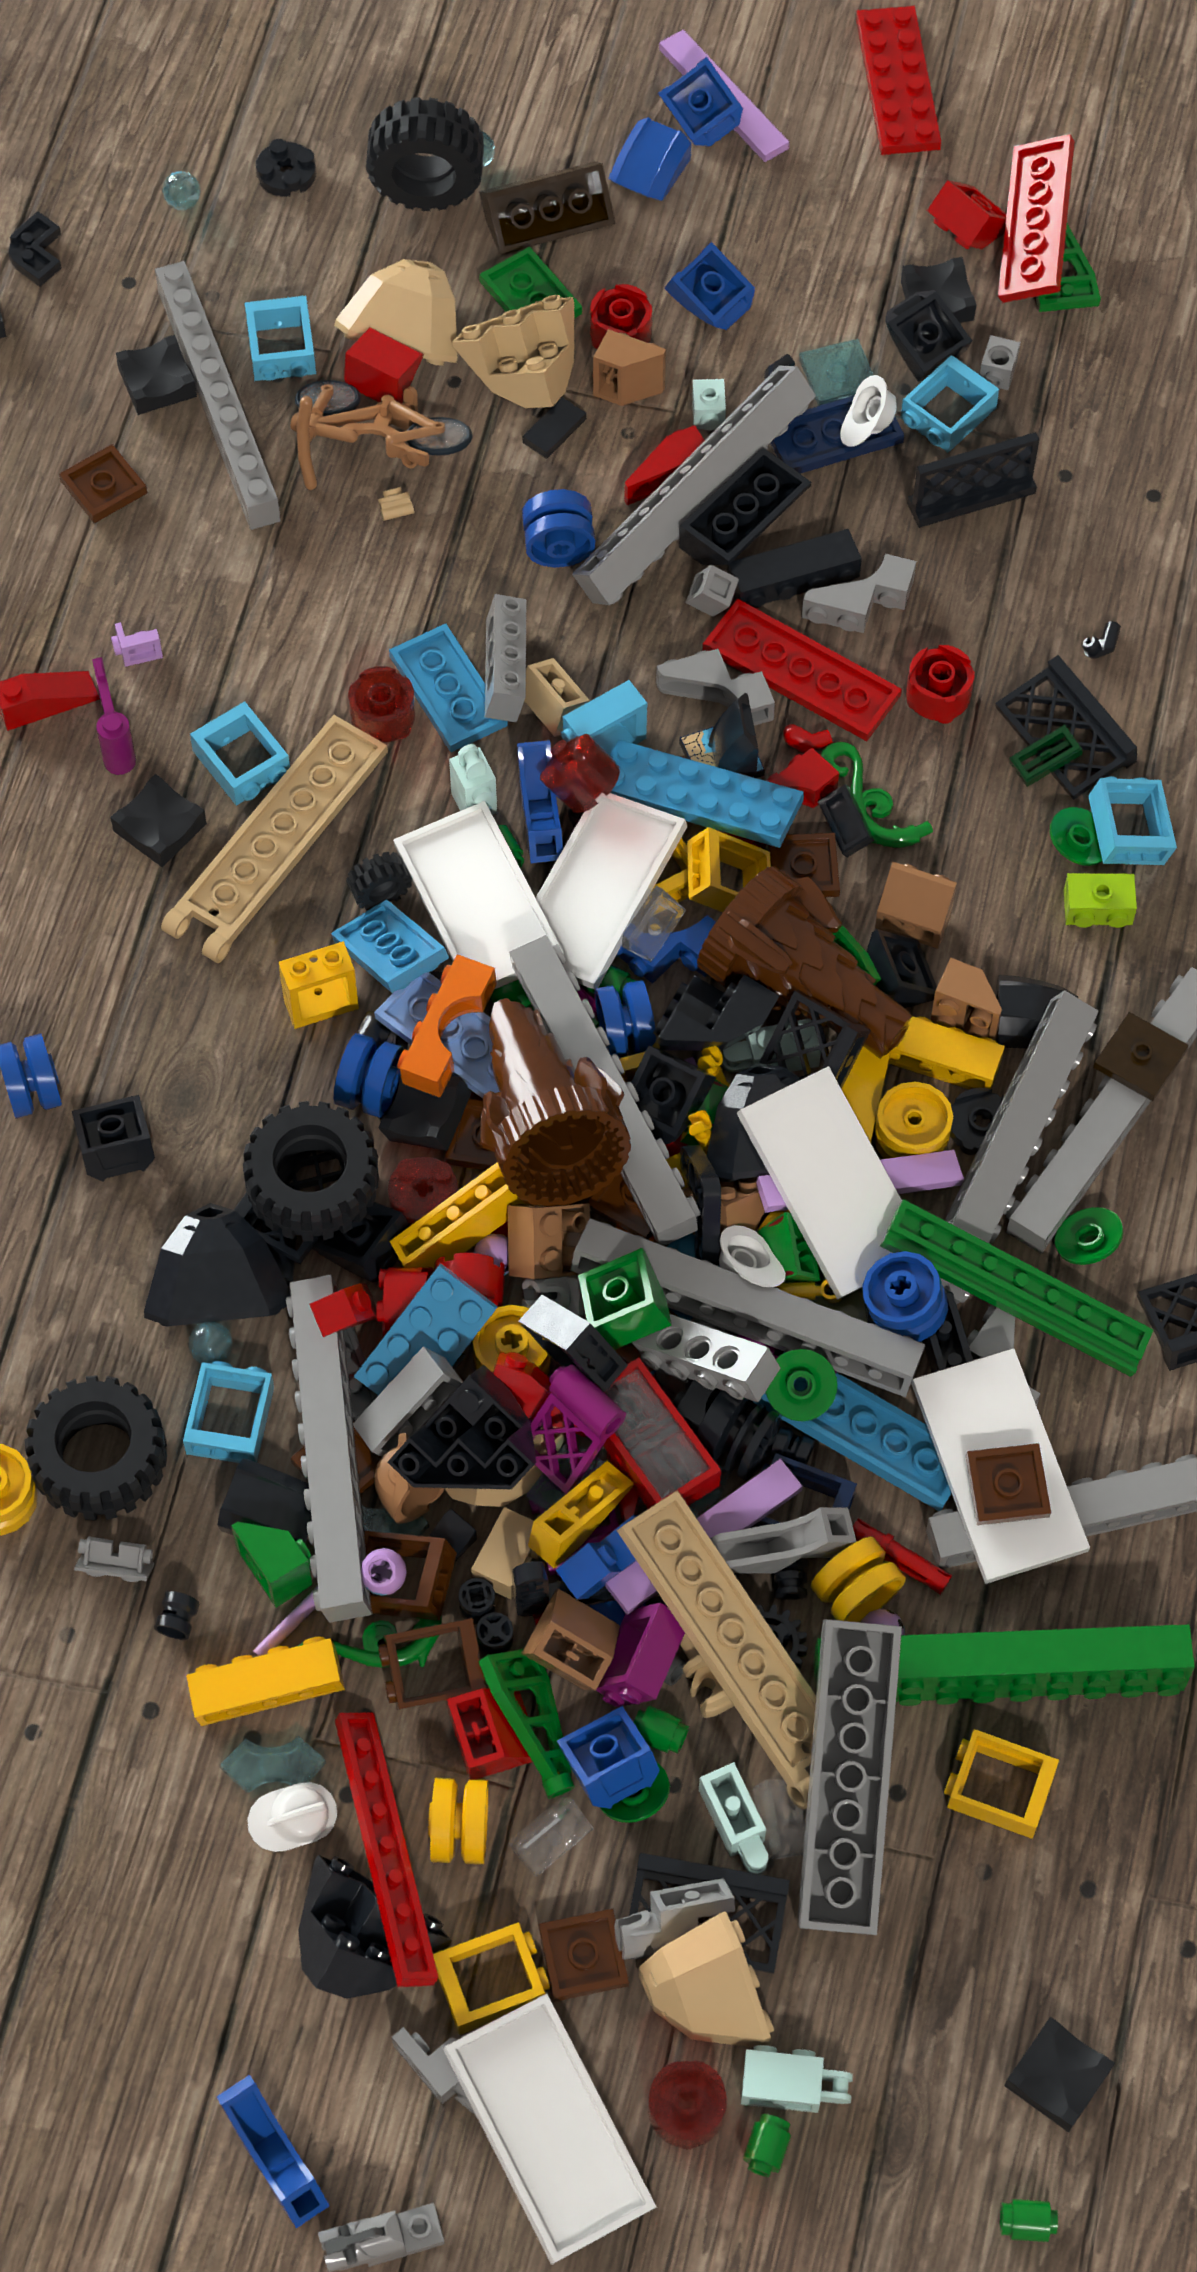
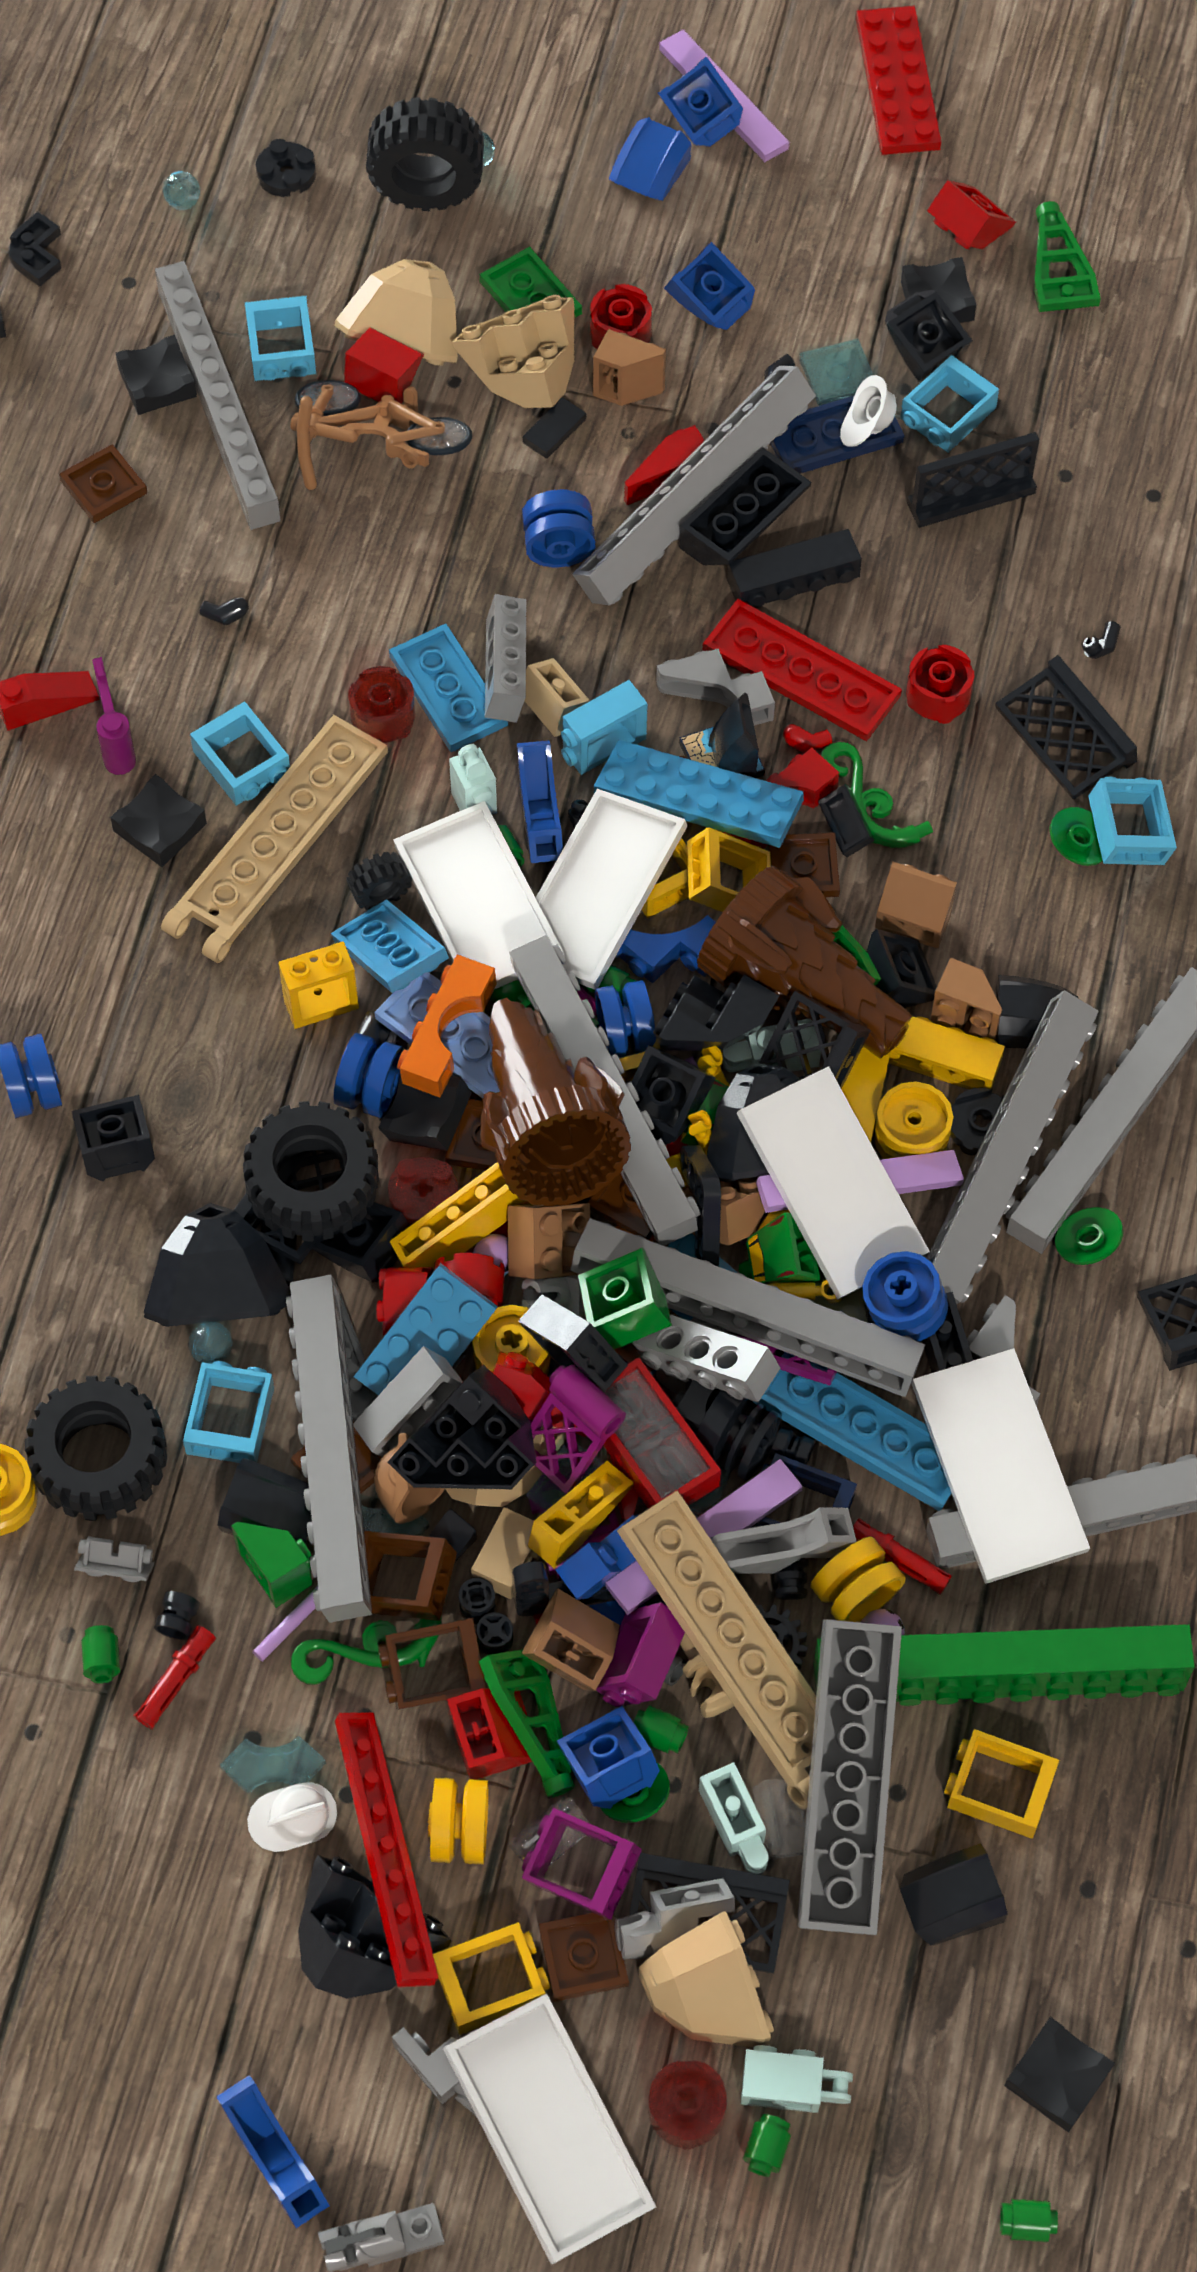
(100, 1654): none -> green brick
(136, 648): lavender bracket -> none
(182, 1666): none -> red pin
(225, 613): none -> black arm
(265, 1681): yellow brick -> none
(344, 1309): red slope -> none
(383, 1571): lavender piece -> none
(395, 504): tan plate -> none
(548, 207): dark brown slope -> none
(580, 772): clear red brick -> none
(614, 1878): none -> magenta window
(652, 924): clear slope -> none
(708, 403): light aqua brick -> none
(712, 590): light grey brick -> none
(750, 1257): white piece -> none
(817, 1395): green dish -> none
(851, 602): light grey arch -> none
(953, 1896): none -> black slope
(1000, 361): light grey brick -> none
(1008, 1484): reddish brown plate -> none
(1019, 1288): green plate -> none
(1036, 219): plate -> none
(1052, 765): dark green tile -> none
(1100, 899): lime brick -> none
(1141, 1056): dark brown plate -> none

